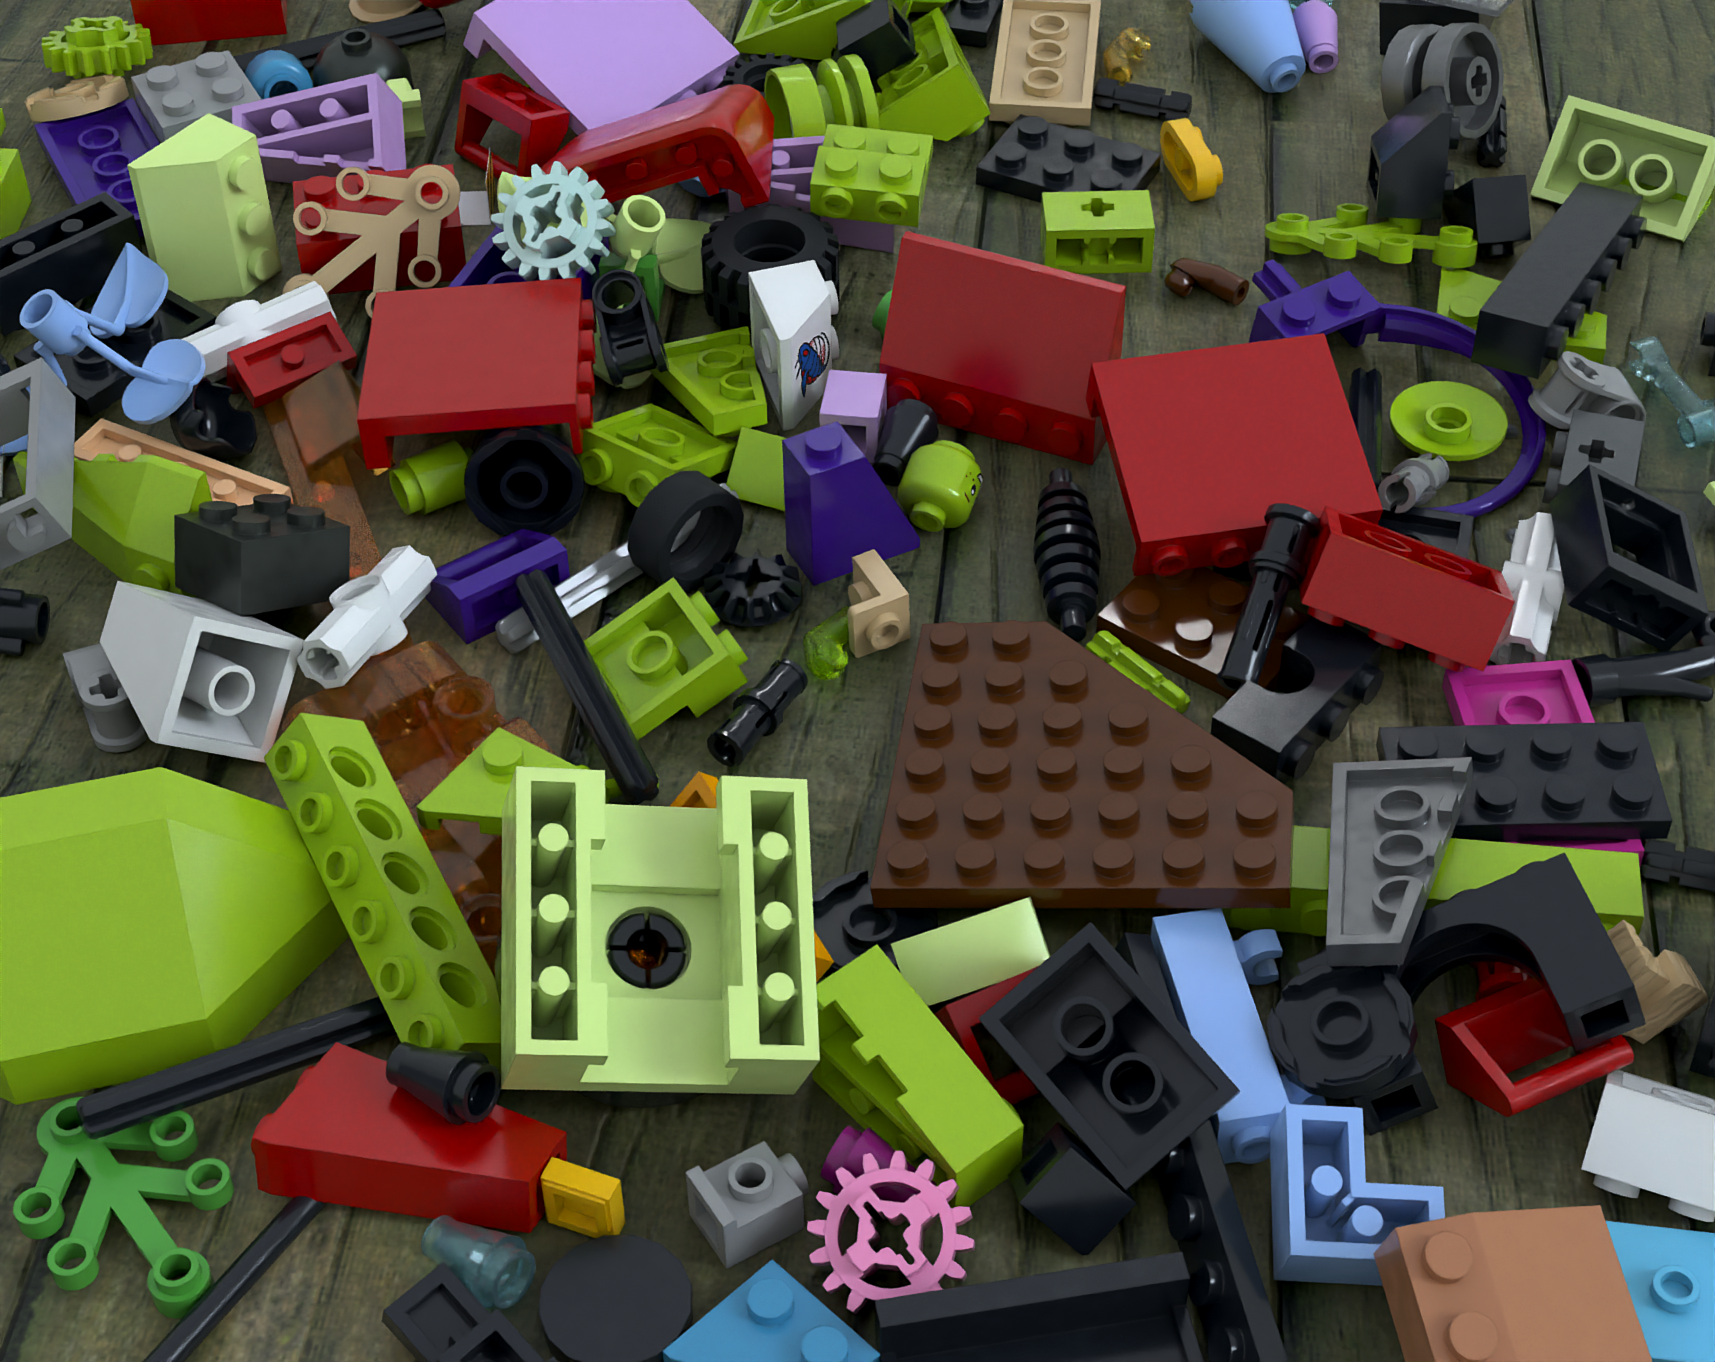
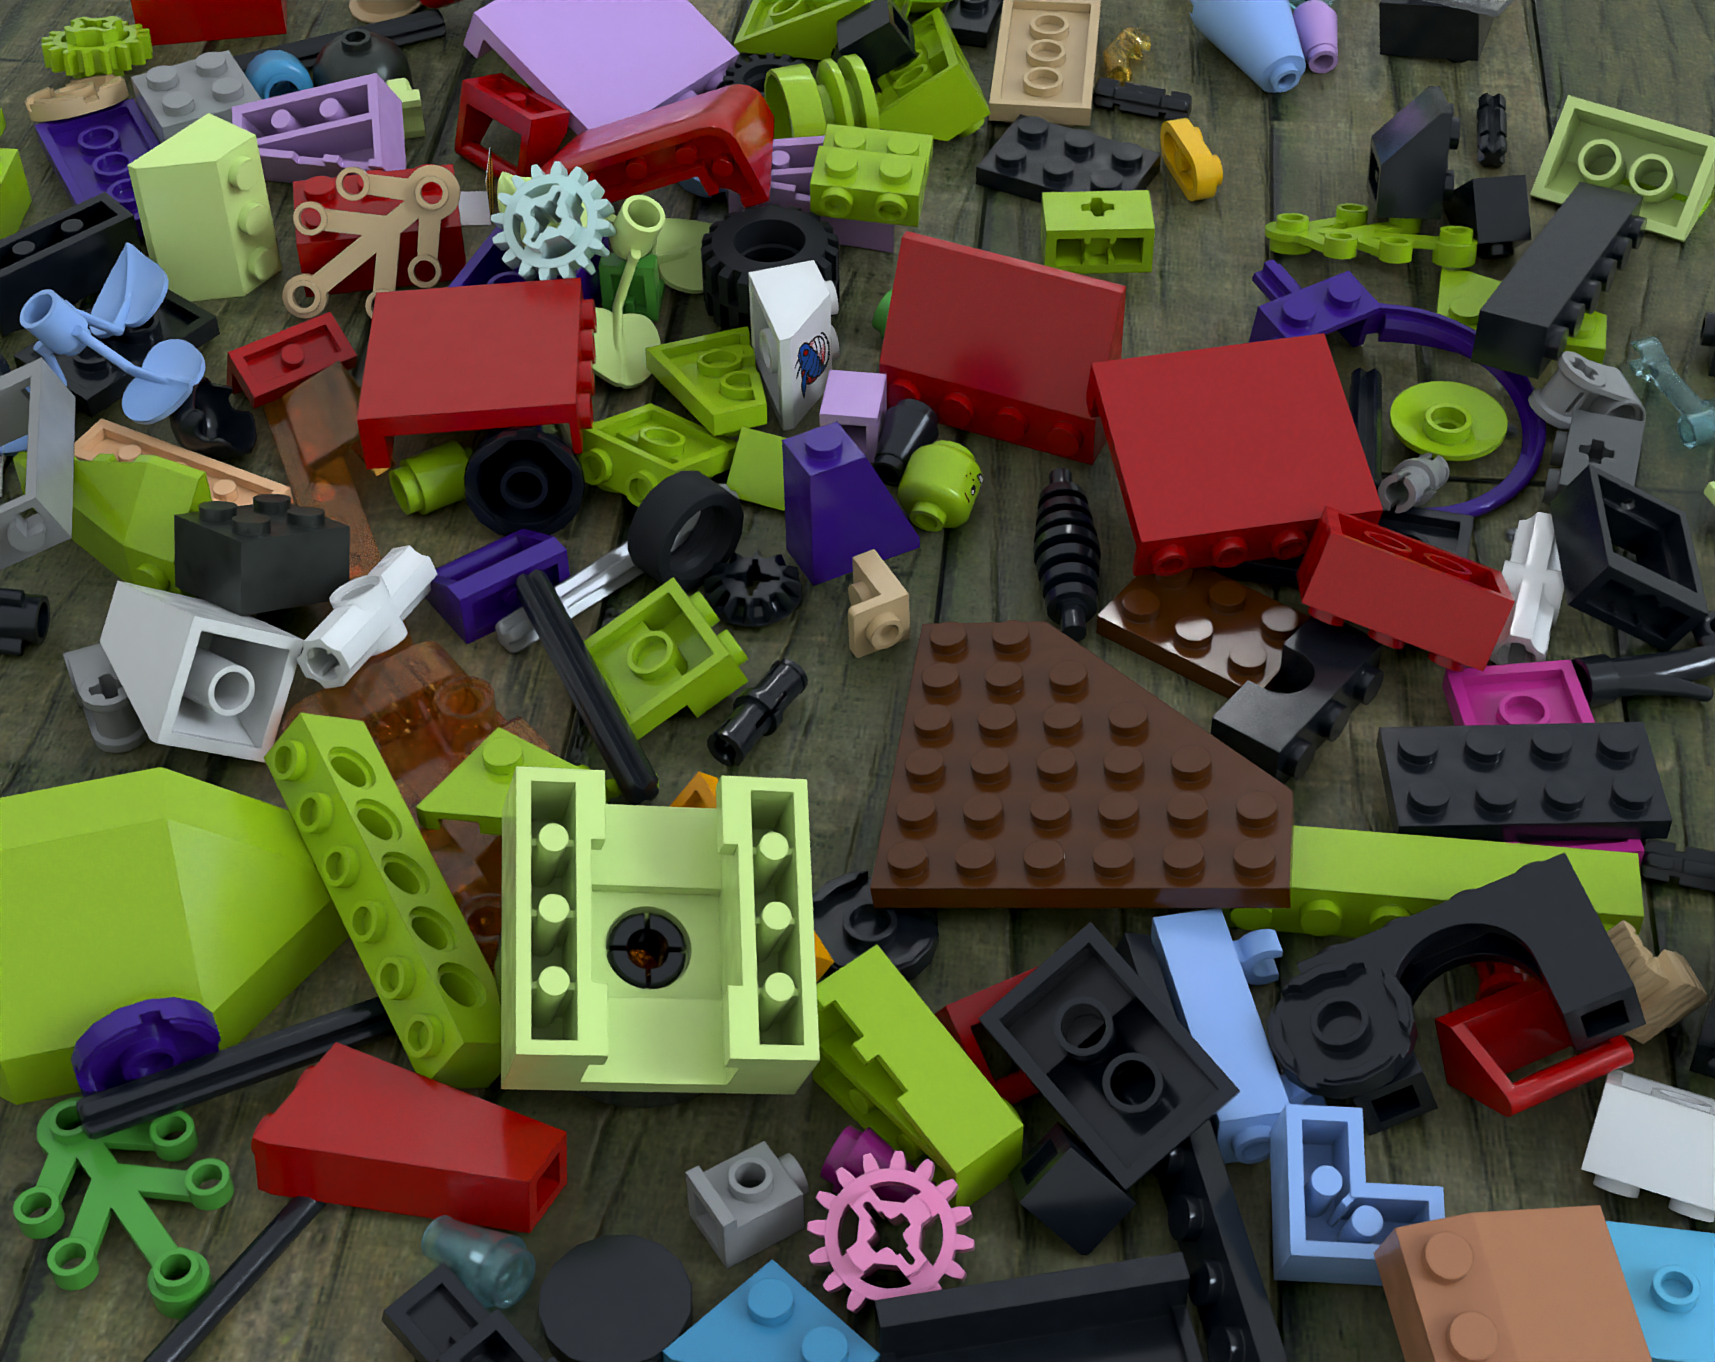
(142, 1042): none -> dark purple tile
(252, 321): white piece -> none
(449, 1081): black cone -> none
(582, 1199): yellow tile -> none
(630, 334): black piece -> none
(823, 646): clear neon green arm -> none
(972, 952): yellowish green slope -> none
(1138, 670): lime axle -> none
(1207, 276): reddish brown arm -> none
(1274, 572): black pin -> none
(1386, 851): flat silver wing -> none
(1456, 58): flat silver wheel -> none

